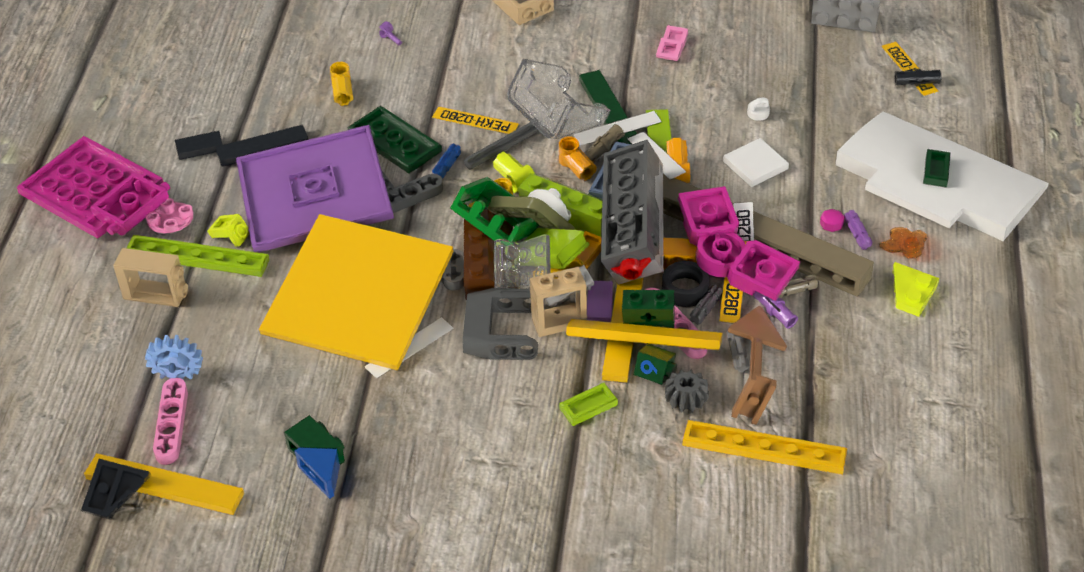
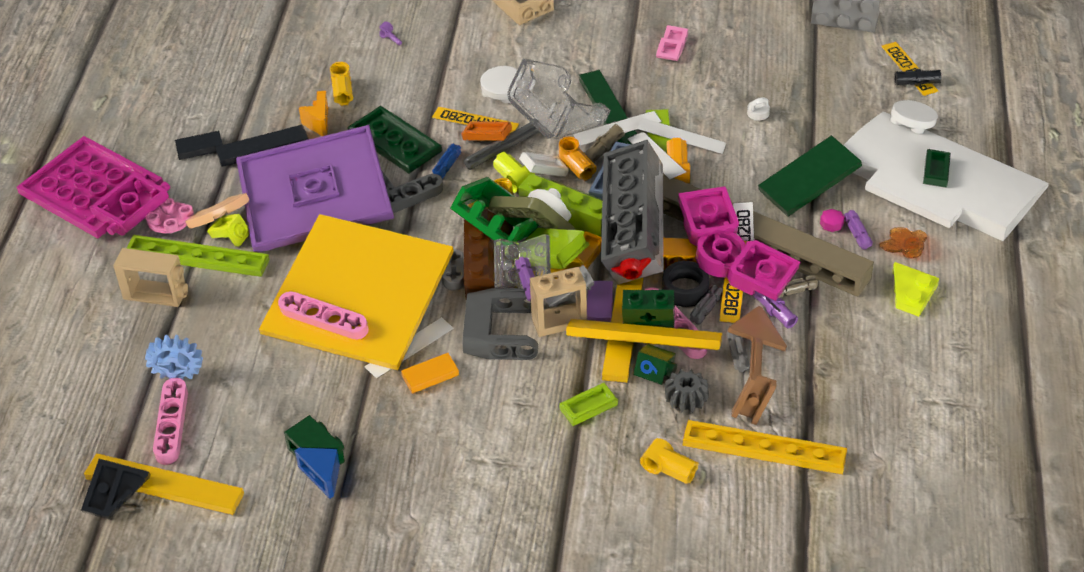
(210, 214): none -> light nougat tile
(316, 116): none -> light orange slope
(325, 312): none -> bright pink beam
(430, 373): none -> light orange tile
(487, 131): none -> orange tile
(496, 82): none -> white tile
(526, 272): none -> medium lavender axle
(544, 164): none -> white tile
(662, 458): none -> yellow piece
(672, 132): none -> white sticker
(755, 162): white tile -> none
(809, 175): none -> dark green tile
(913, 115): none -> white tile

